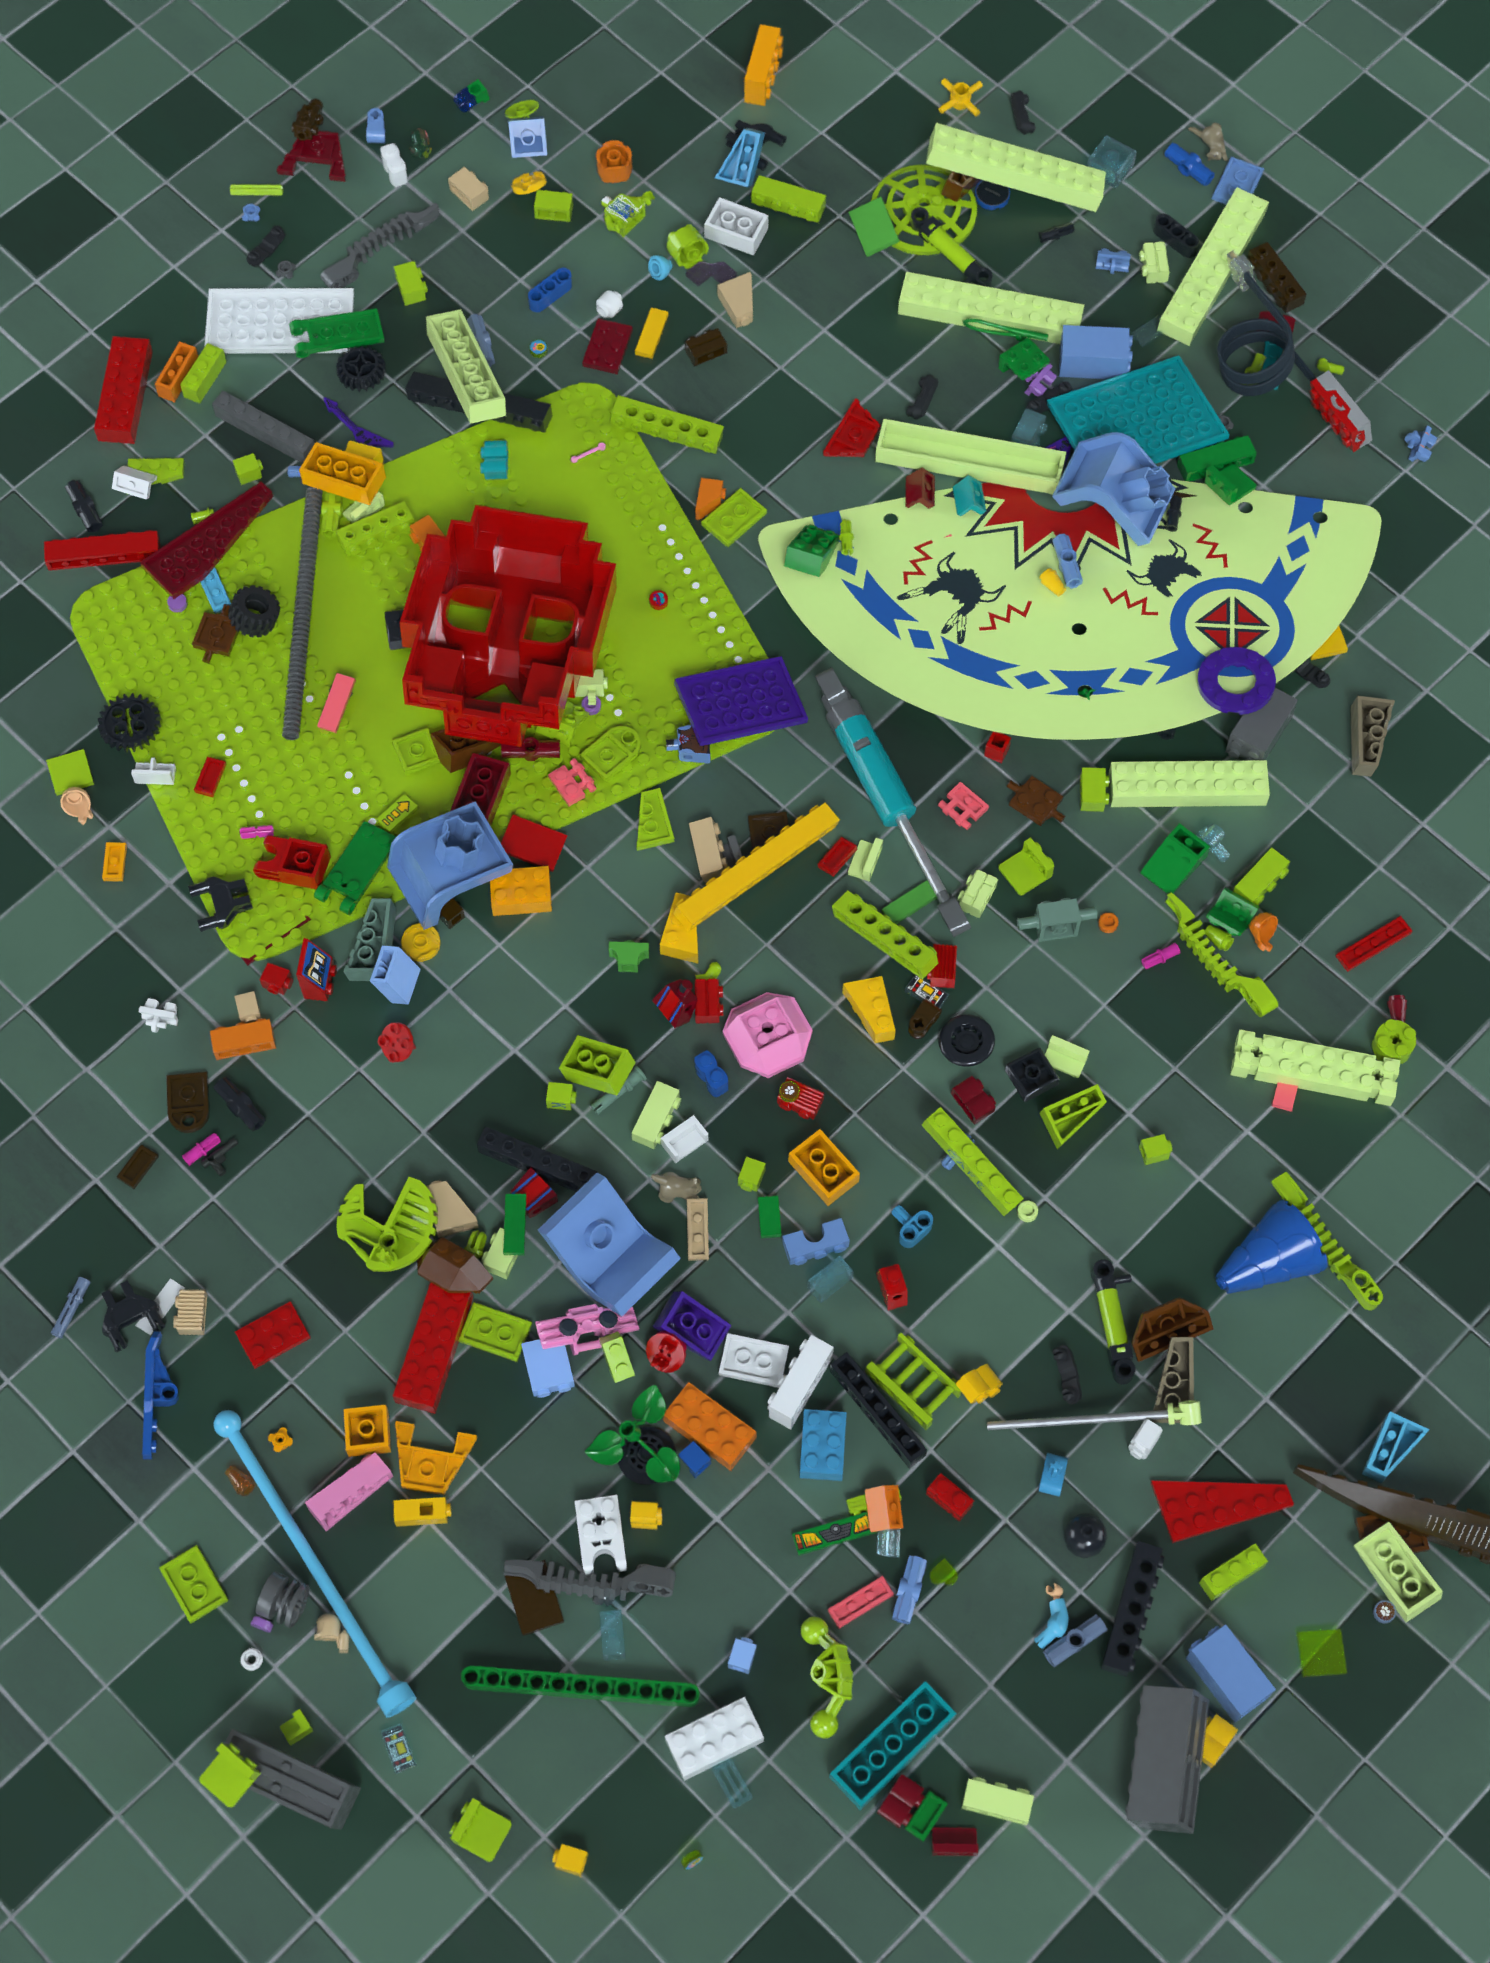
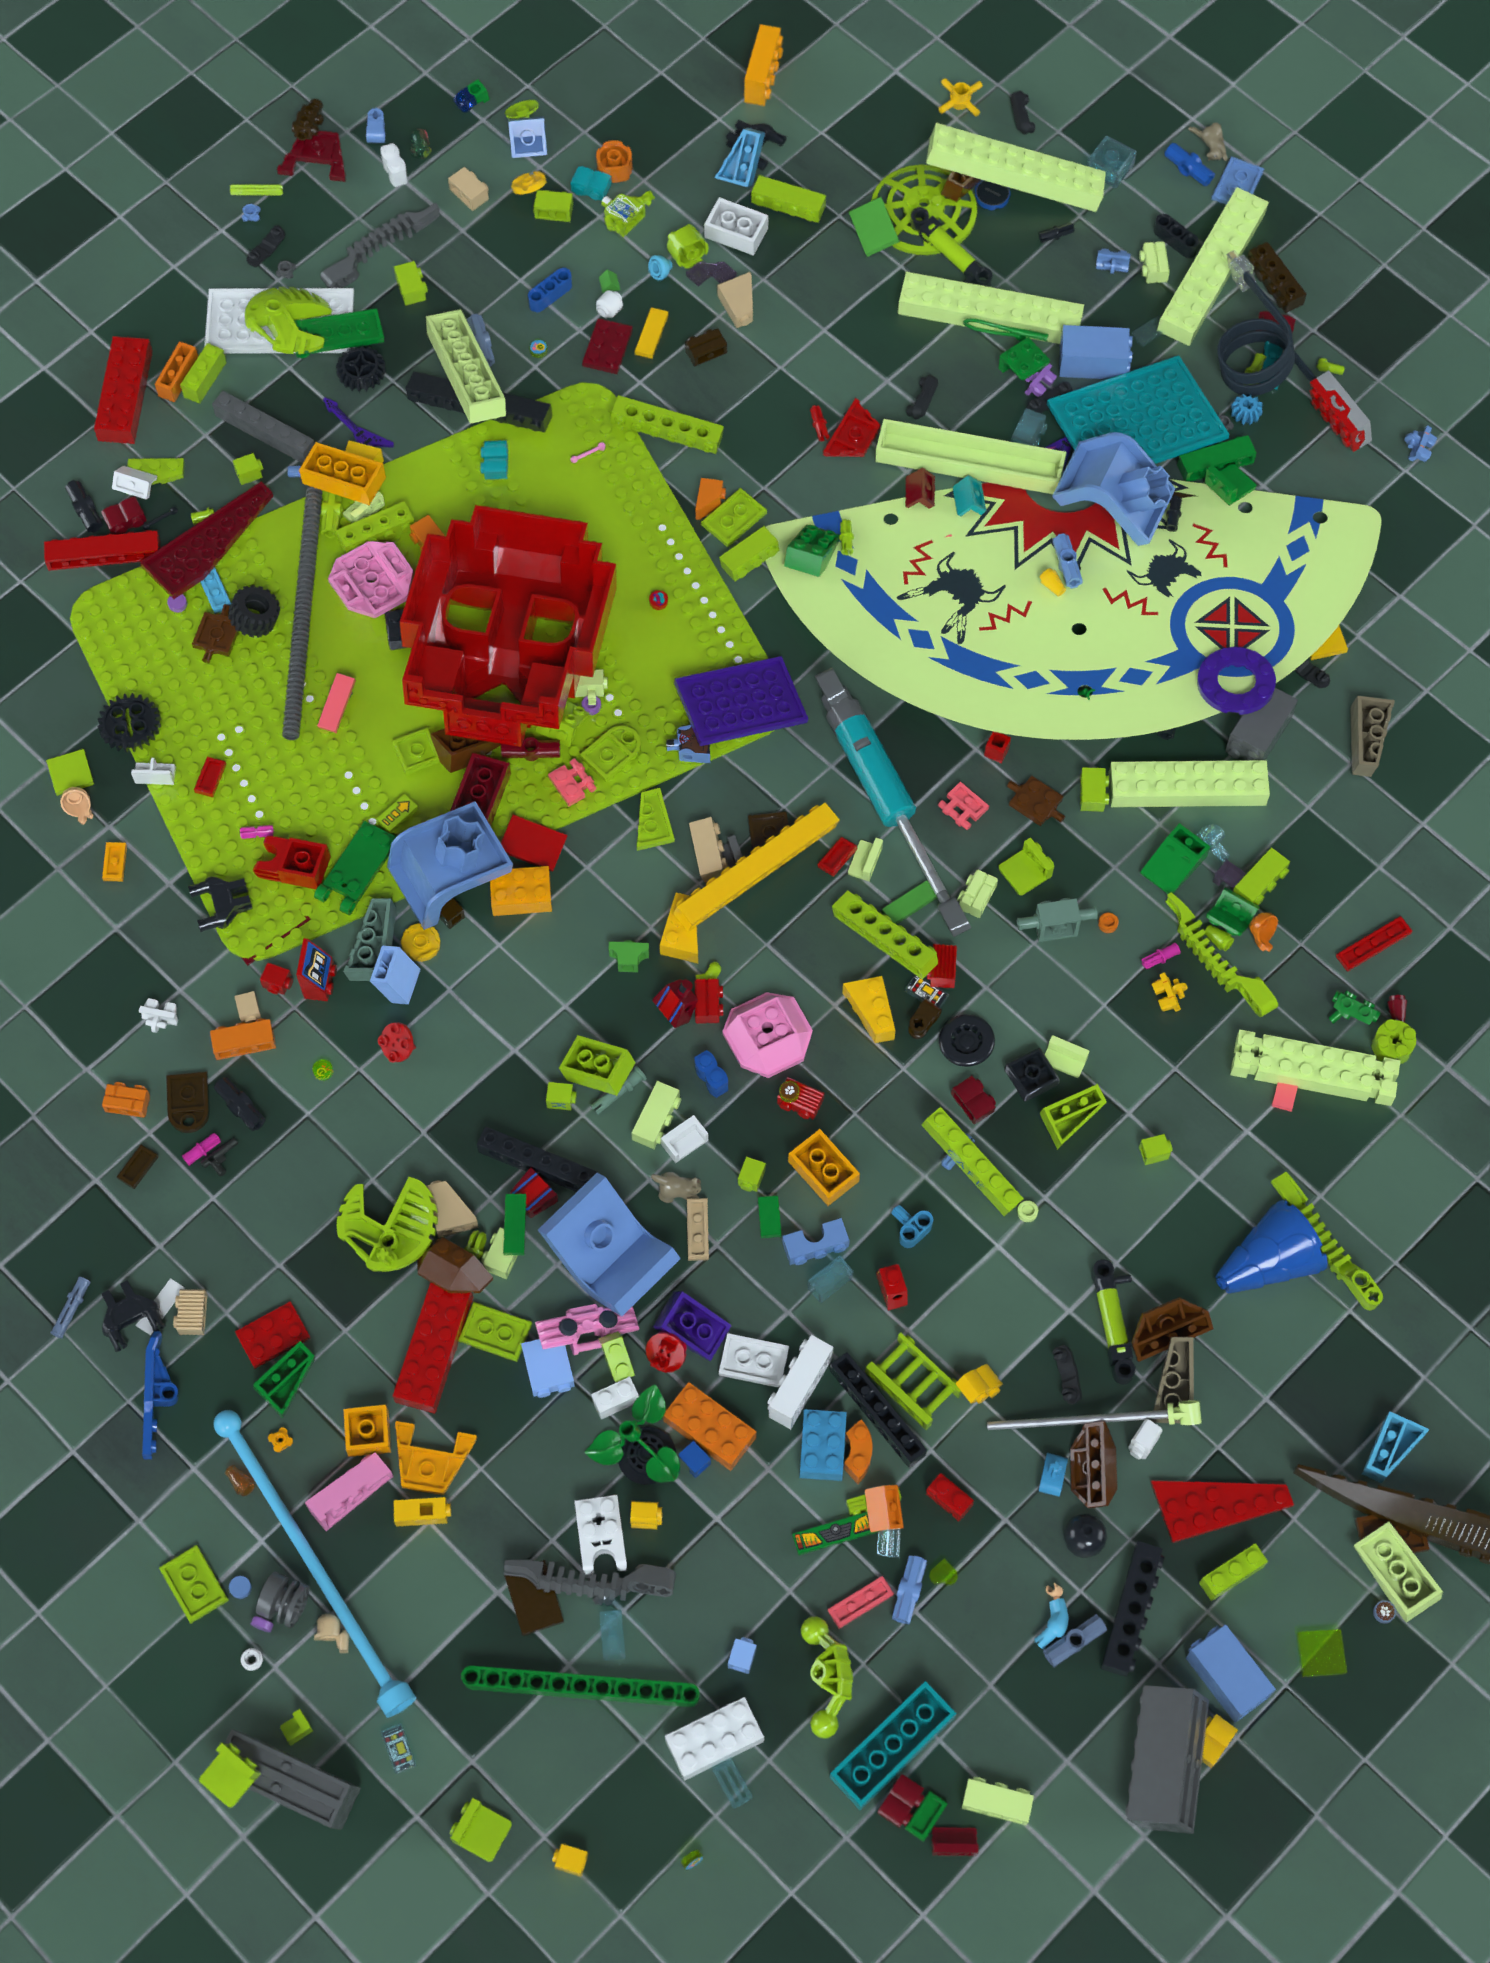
(124, 516): none -> dark red brick
(126, 1100): none -> orange brick
(173, 510): none -> black hinge
(240, 1587): none -> medium blue tile
(278, 311): none -> lime piece
(285, 1378): none -> green wedge
(322, 1069): none -> clear neon green tile
(369, 563): none -> bright pink piece
(591, 183): none -> teal brick
(609, 281): none -> bright green slope
(615, 1398): none -> white brick
(749, 553): none -> lime brick
(819, 423): none -> red axle
(860, 1448): none -> orange brick
(1094, 1465): none -> reddish brown wedge
(1164, 984): none -> yellow hips
(1229, 874): none -> clear purple panel
(1246, 409): none -> dark azure gear
(1349, 1006): none -> green brick

